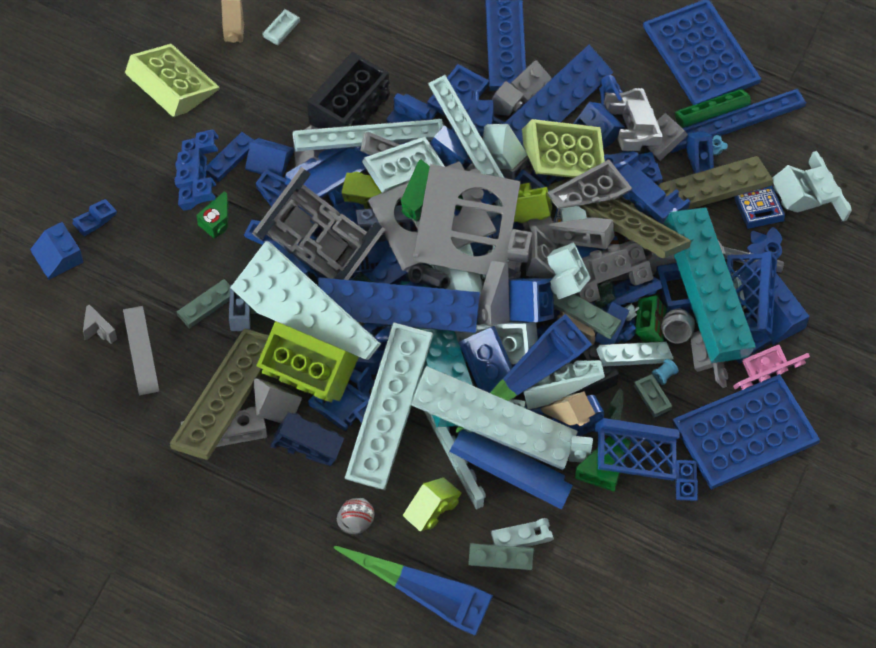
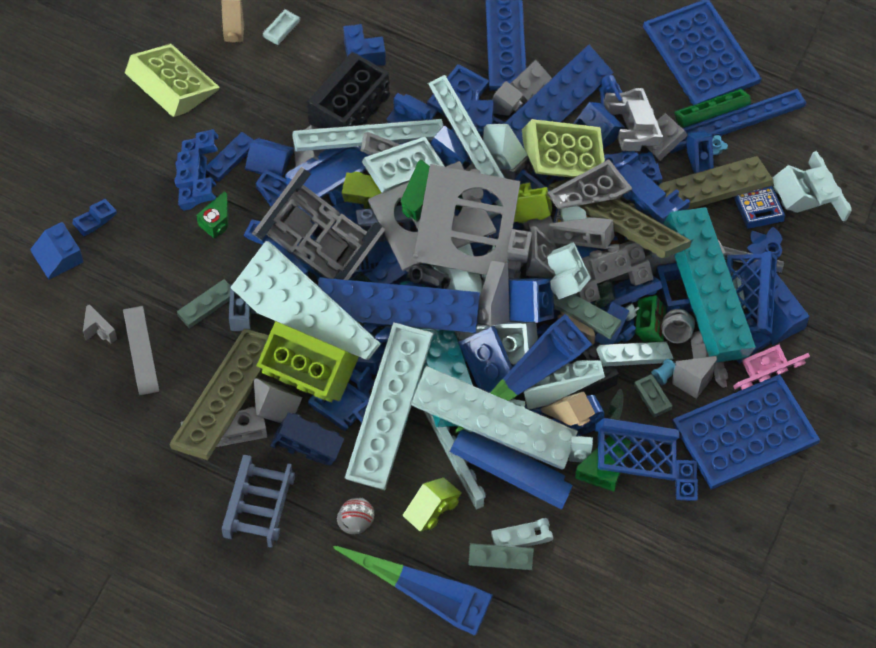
(242, 488): none -> sand blue fence
(370, 48): none -> blue brick
(694, 374): none -> light grey slope

